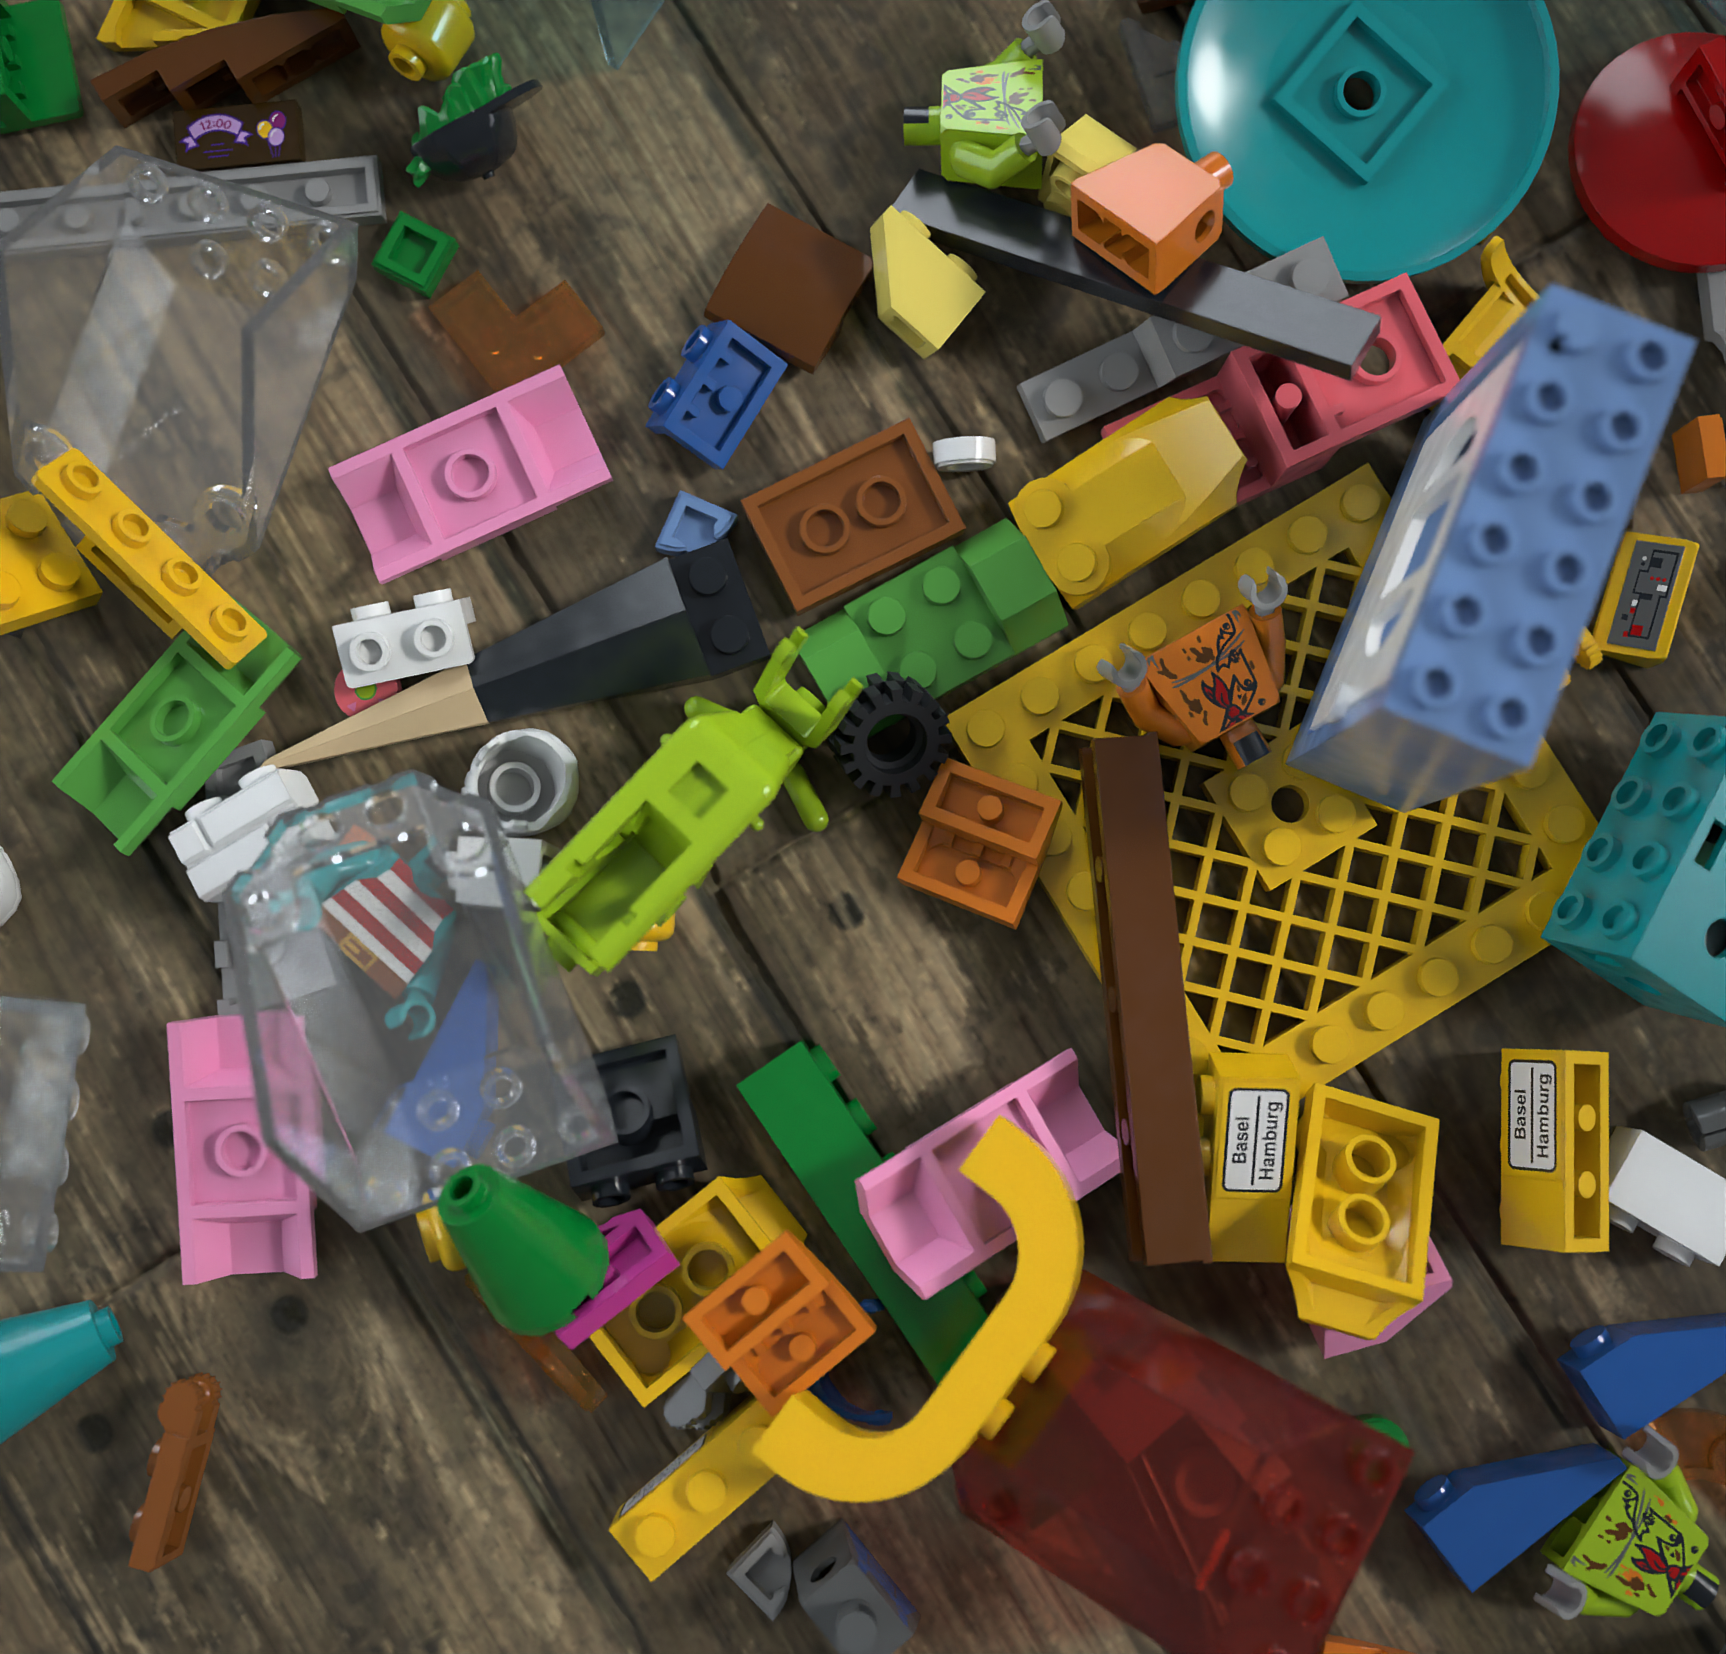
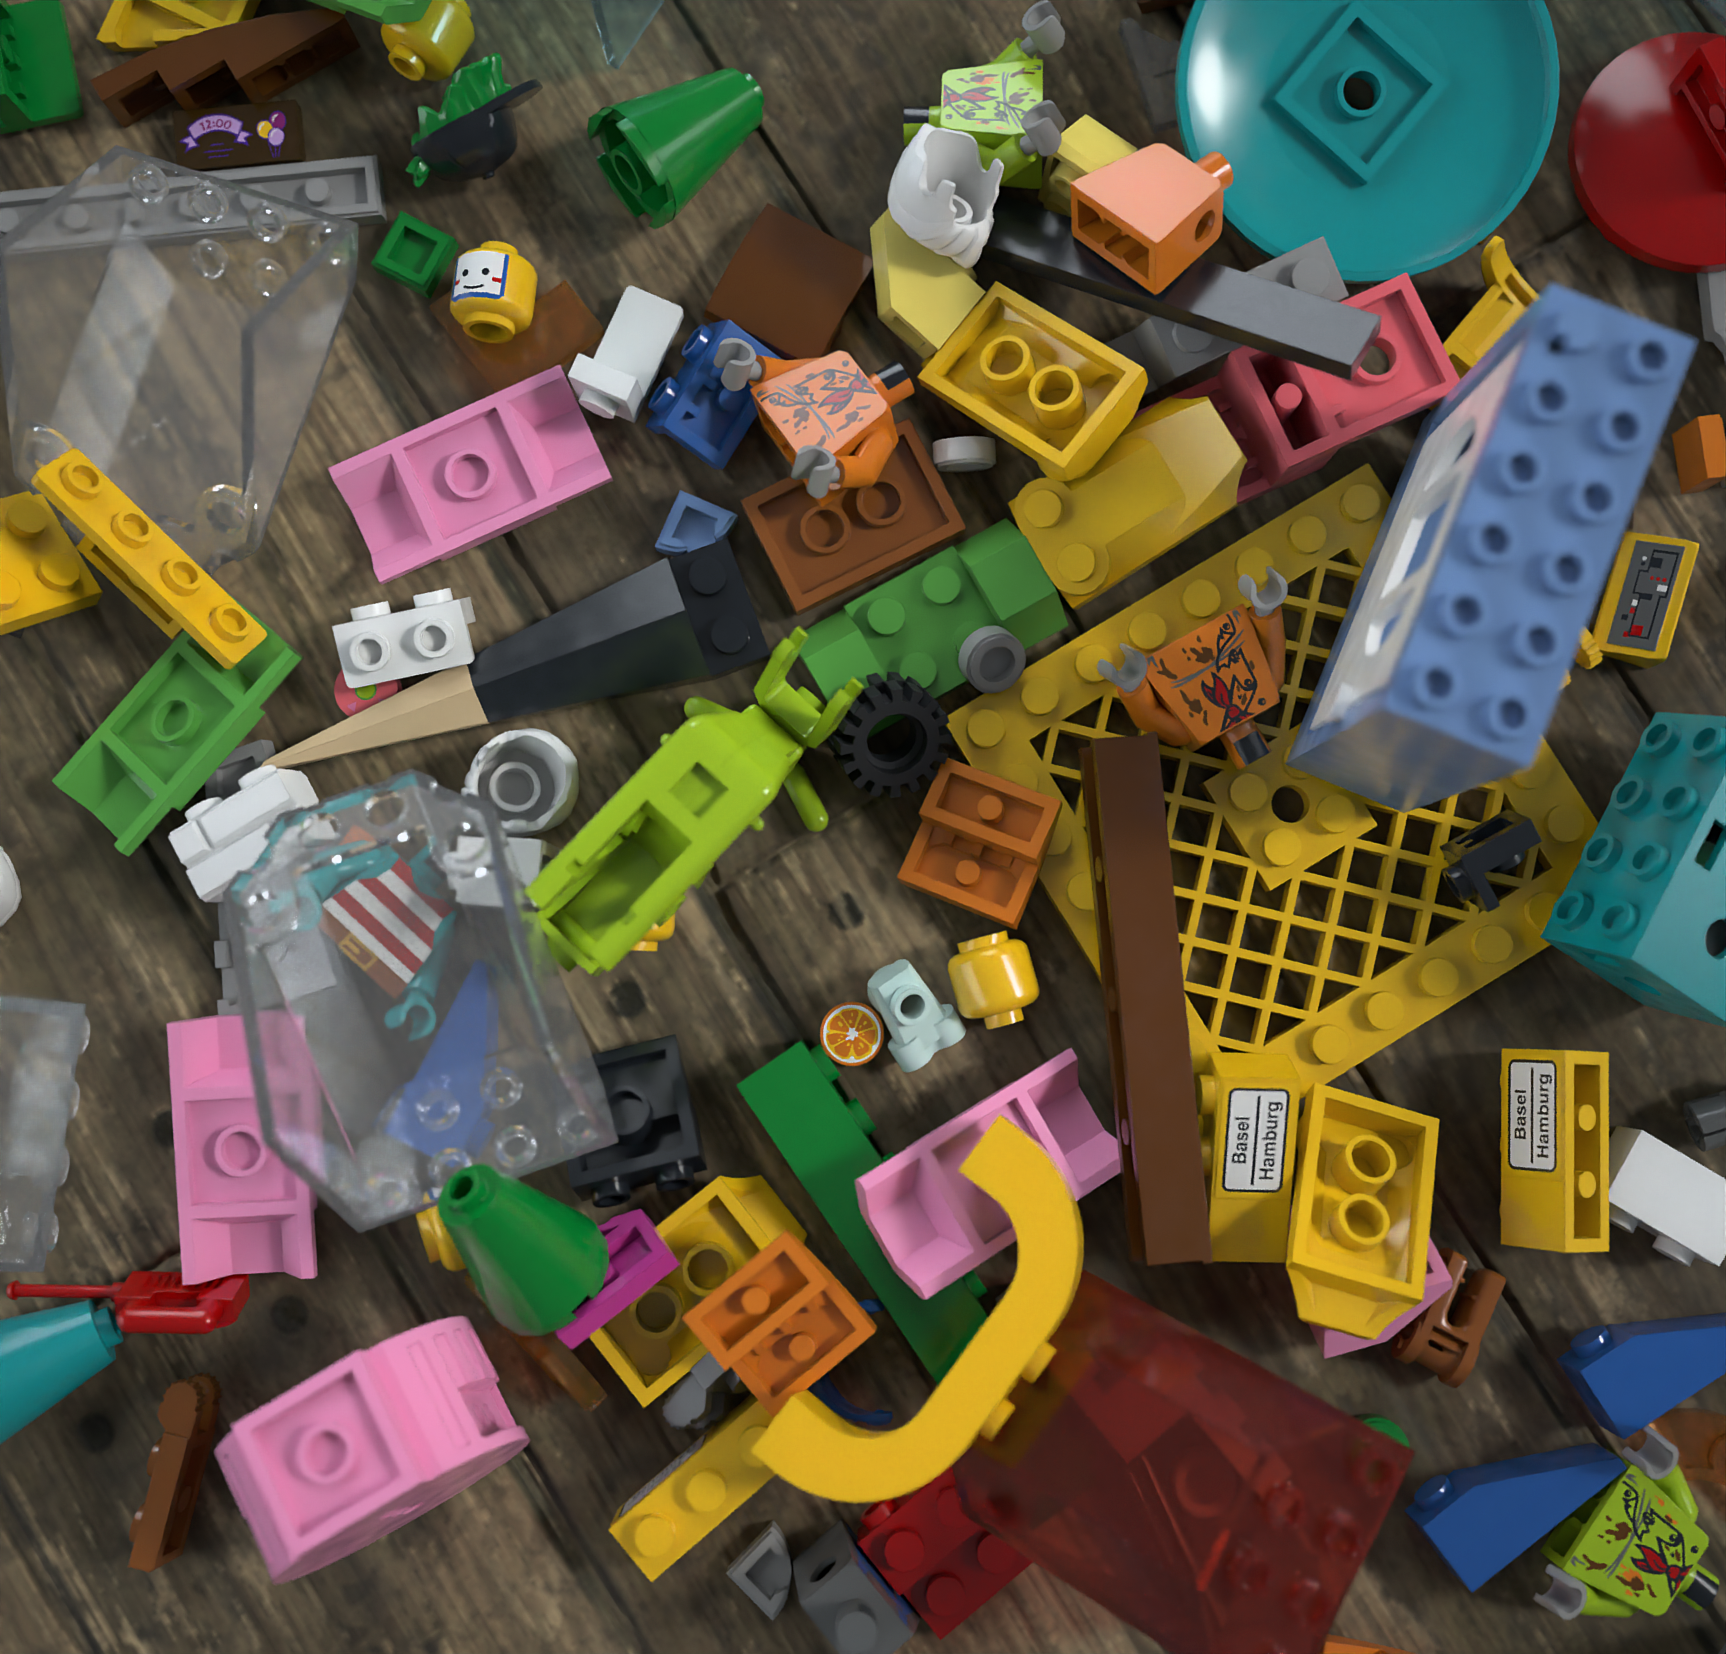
(157, 1301): none -> red piece
(368, 1446): none -> bright pink piece
(493, 292): none -> yellow head
(627, 356): none -> white bracket
(674, 140): none -> green cone
(821, 413): none -> orange torso
(851, 1033): none -> tile
(919, 1022): none -> light aqua plate
(937, 1553): none -> red plate
(945, 193): none -> white hair
(992, 659): none -> light grey tile
(993, 979): none -> yellow head
(1036, 382): none -> yellow slope
(1458, 1336): none -> dark orange piece
(1487, 847): none -> black bracket

